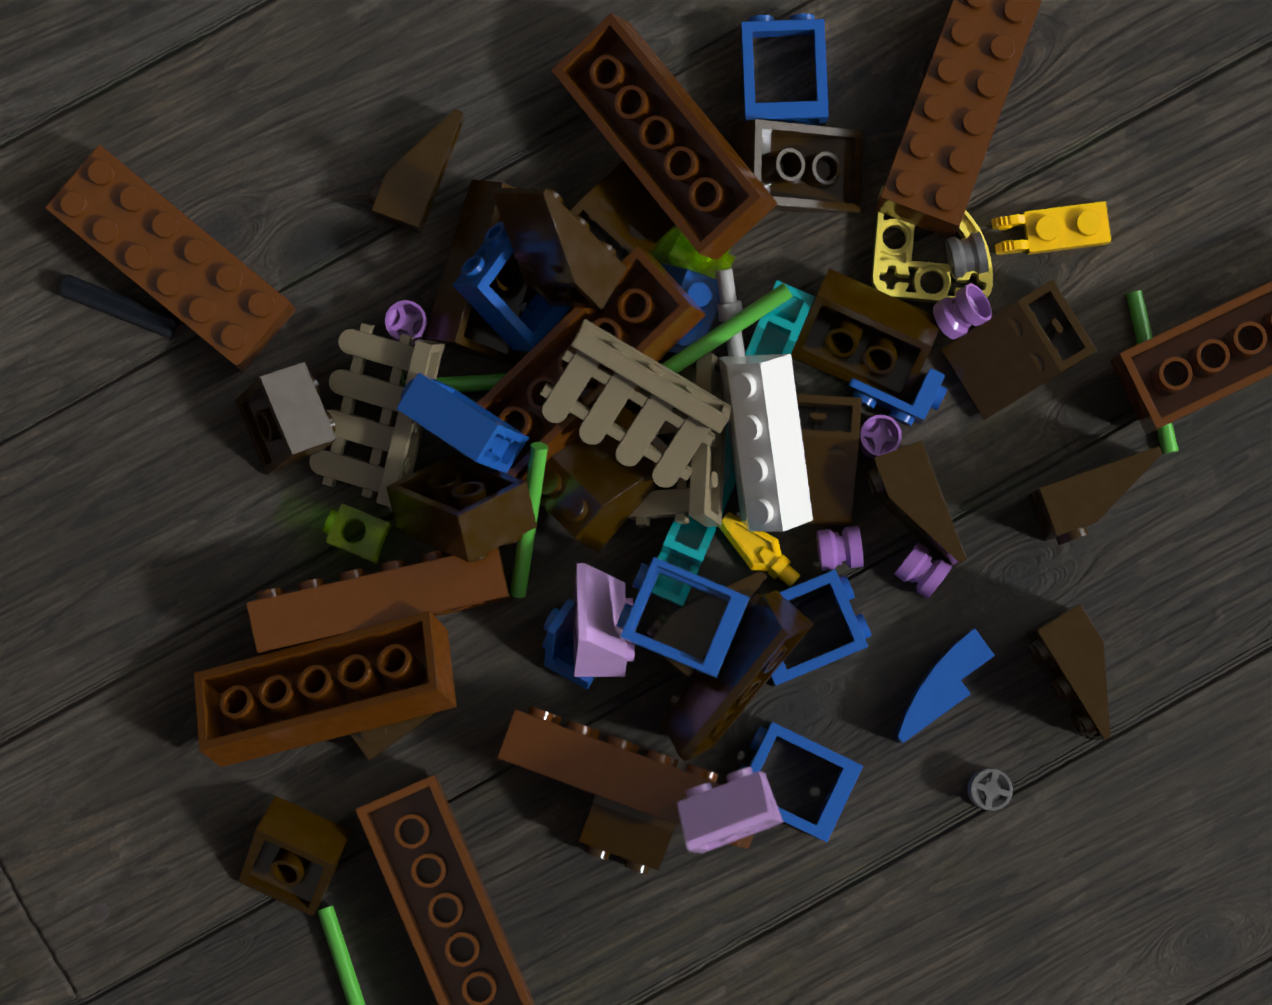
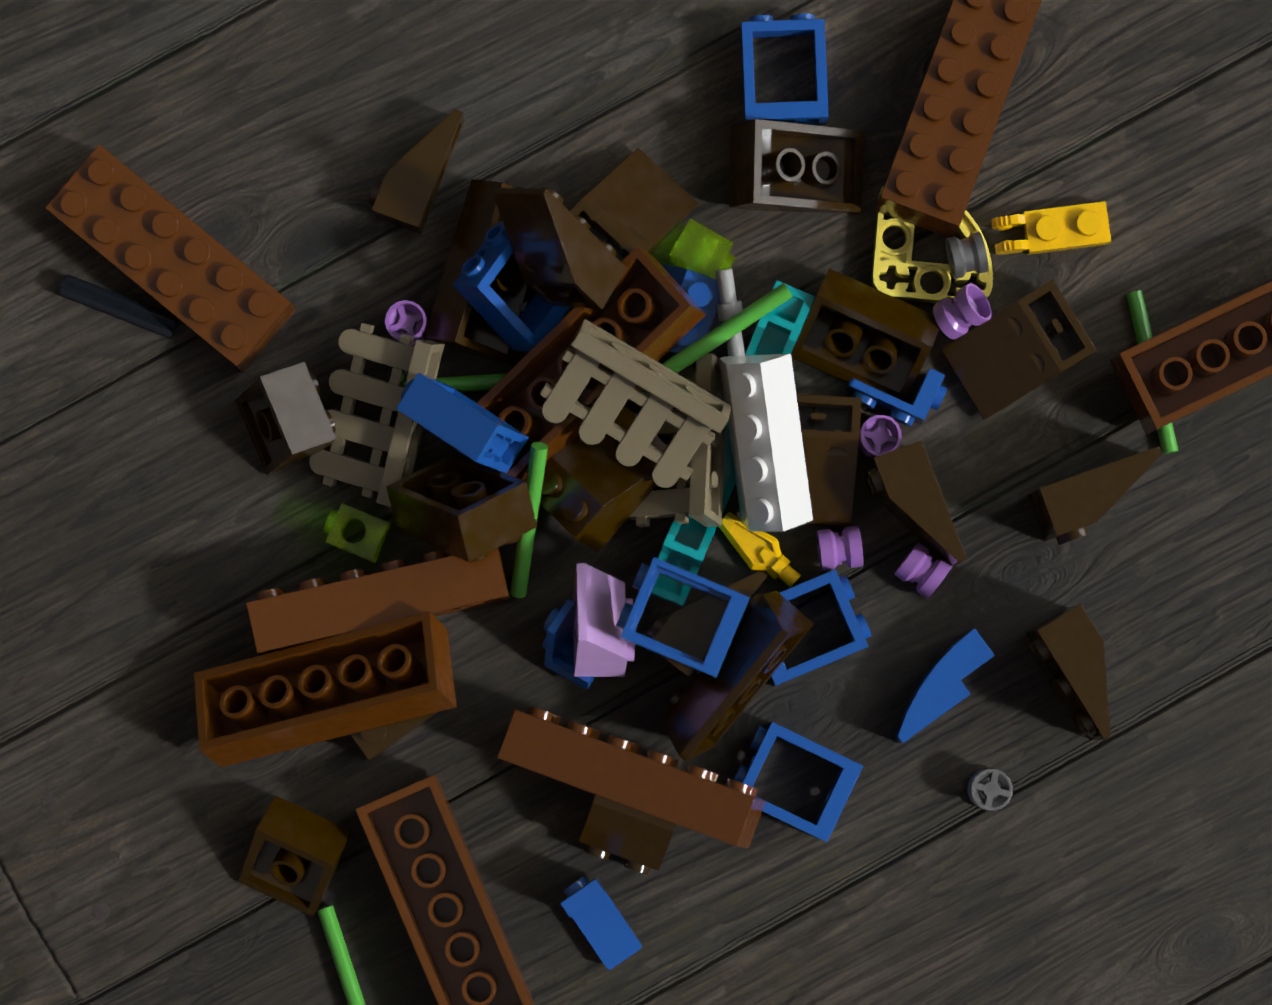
(600, 921): none -> blue bracket
(664, 137): reddish brown brick -> none
(728, 811): lavender slope -> none

